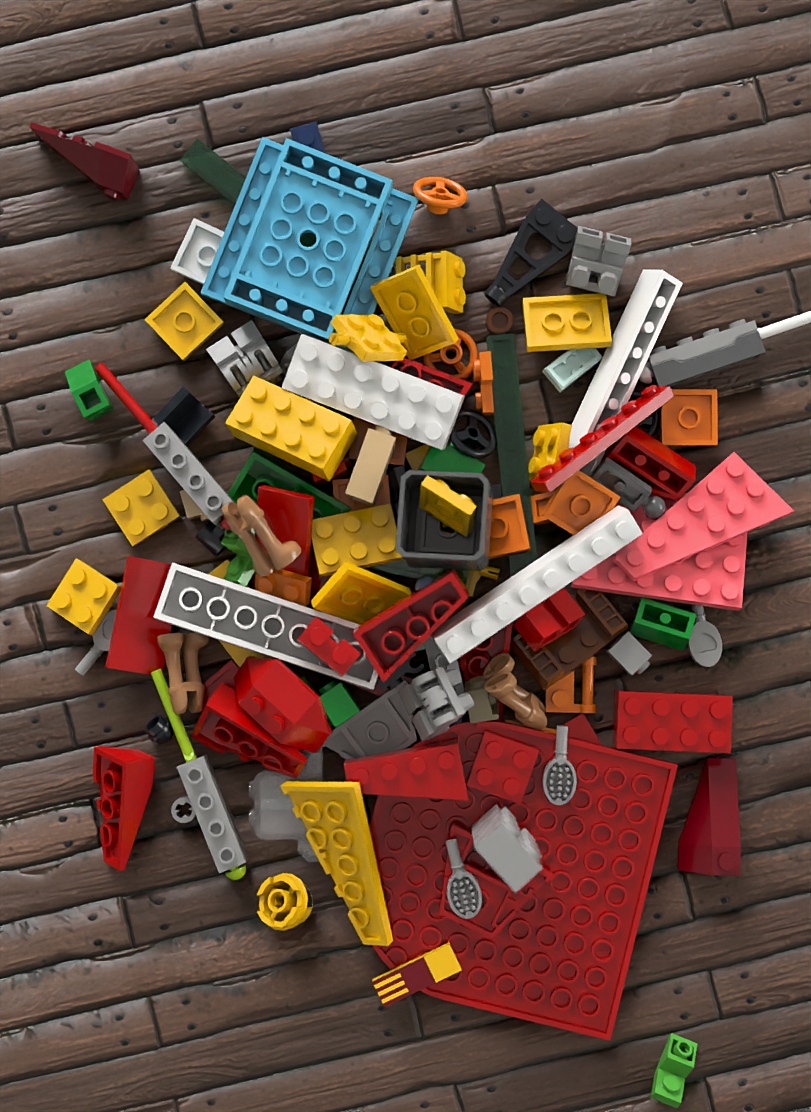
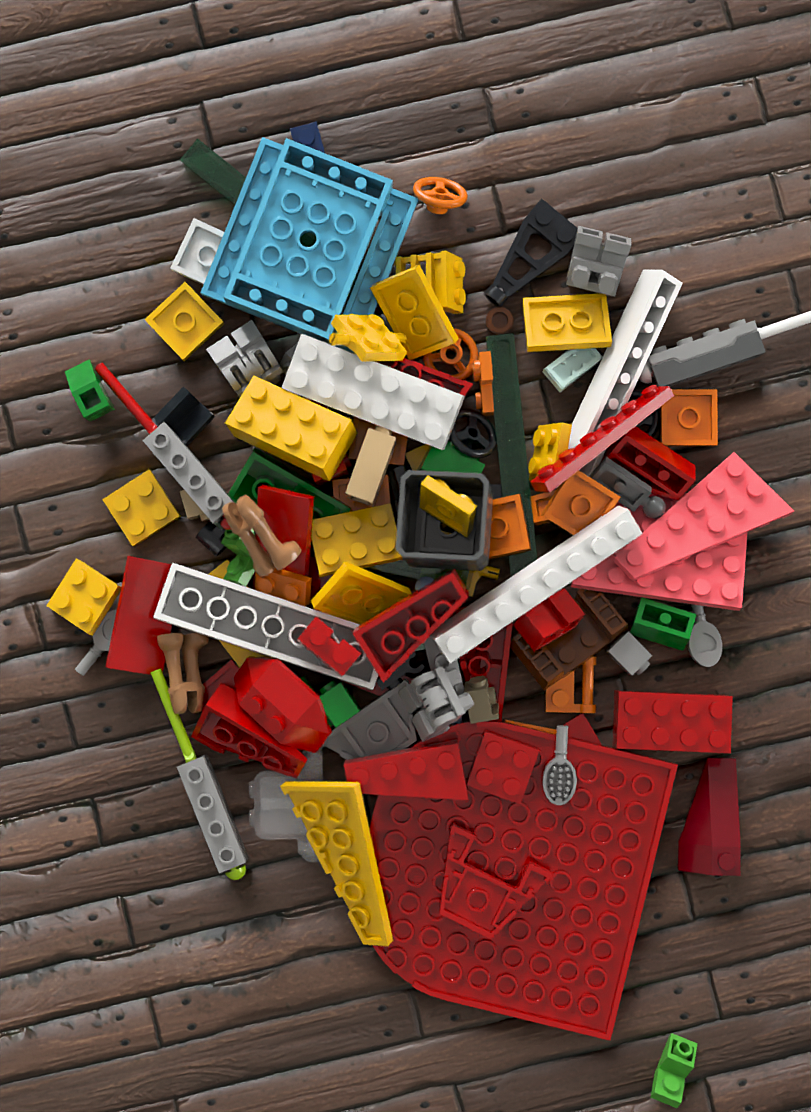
(101, 164): dark red wedge -> none
(124, 787): red wedge -> none
(159, 729): black plate -> none
(182, 819): light grey bush -> none
(284, 902): yellow cone -> none
(416, 974): tile -> none
(462, 886): light grey piece -> none
(503, 686): medium nougat piece -> none
(506, 847): light grey brick -> none

